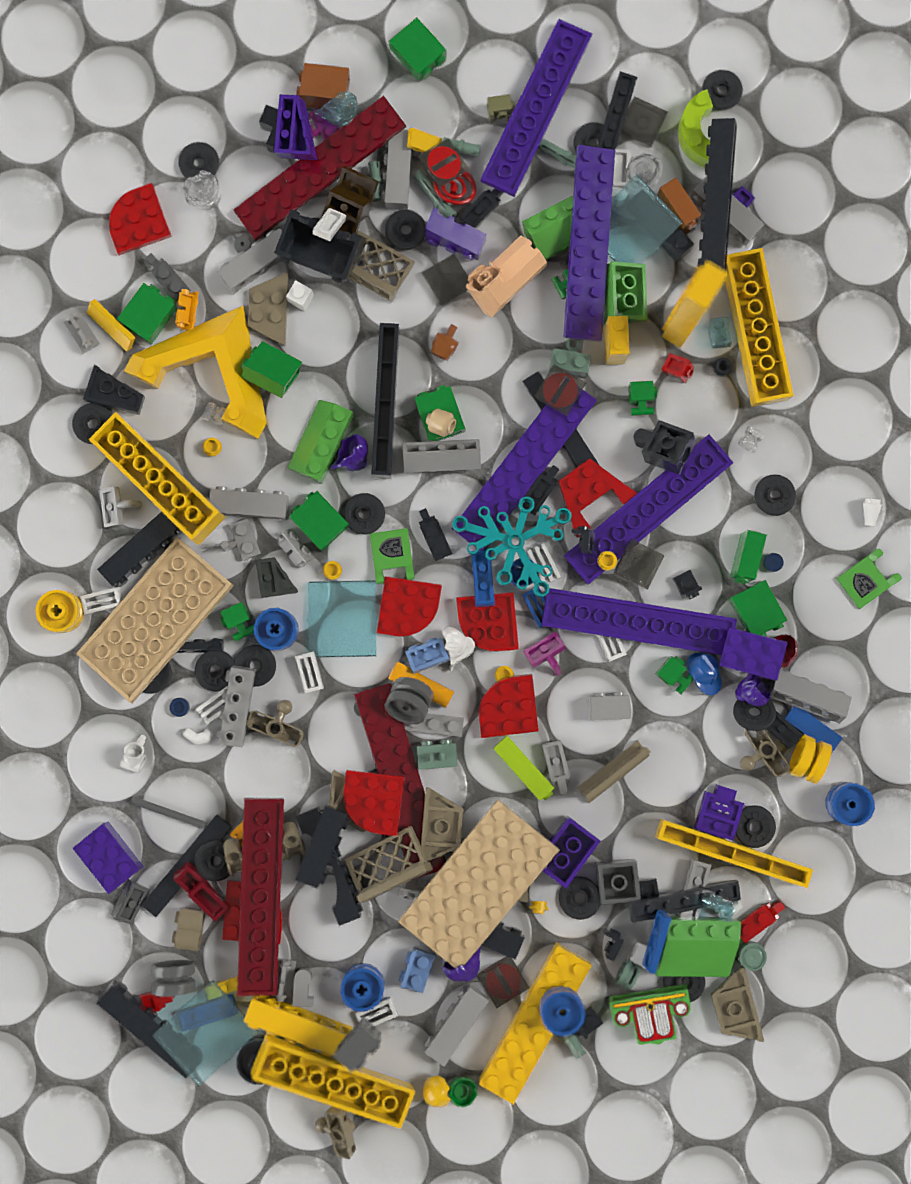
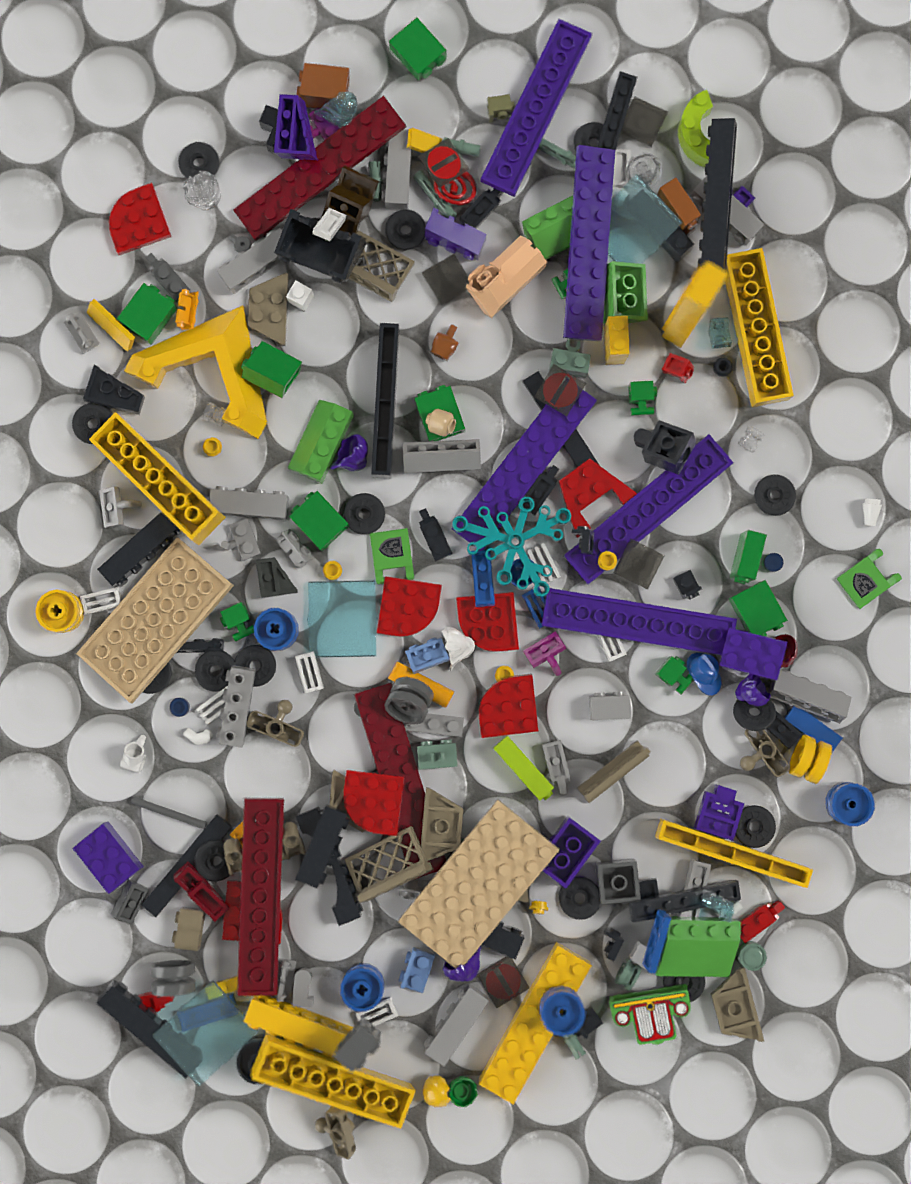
(730, 81): black wheel -> none

